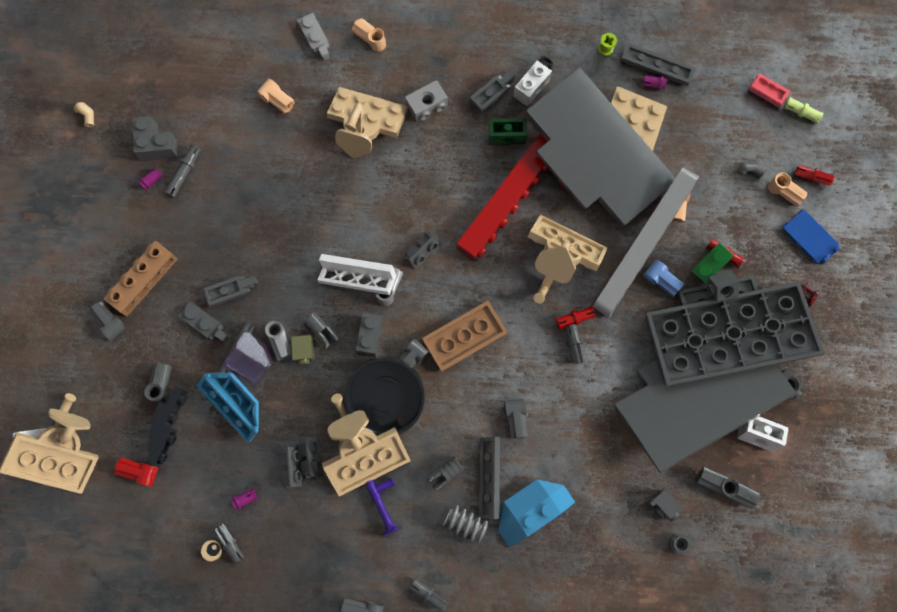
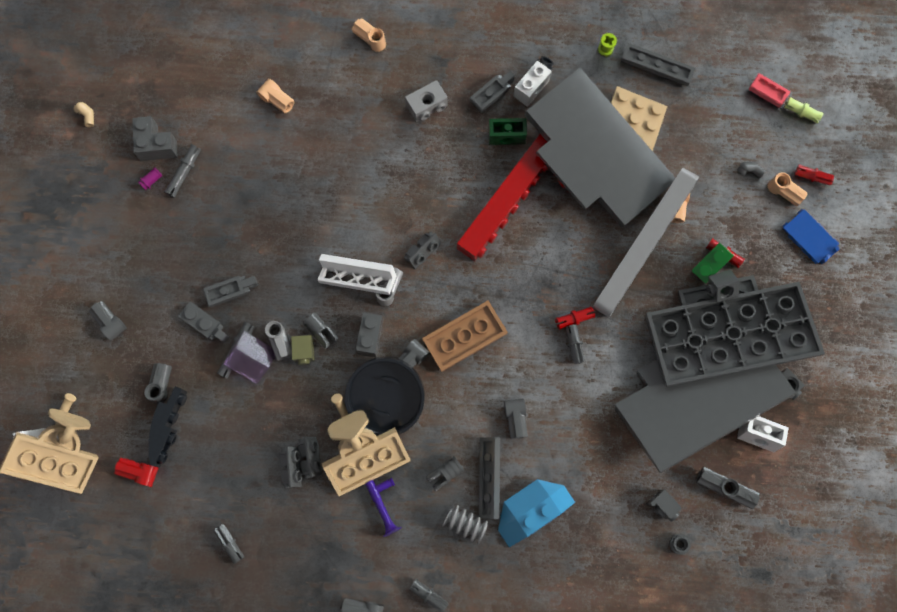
(140, 278): medium nougat brick -> none
(211, 550): tan tile -> none
(233, 402): dark azure wedge -> none
(244, 499): magenta pin -> none
(314, 35): light grey hinge -> none
(363, 120): tan plate -> none
(562, 253): tan plate -> none
(654, 82): magenta pin -> none
(659, 275): medium blue piece -> none
(811, 300): dark red piece -> none

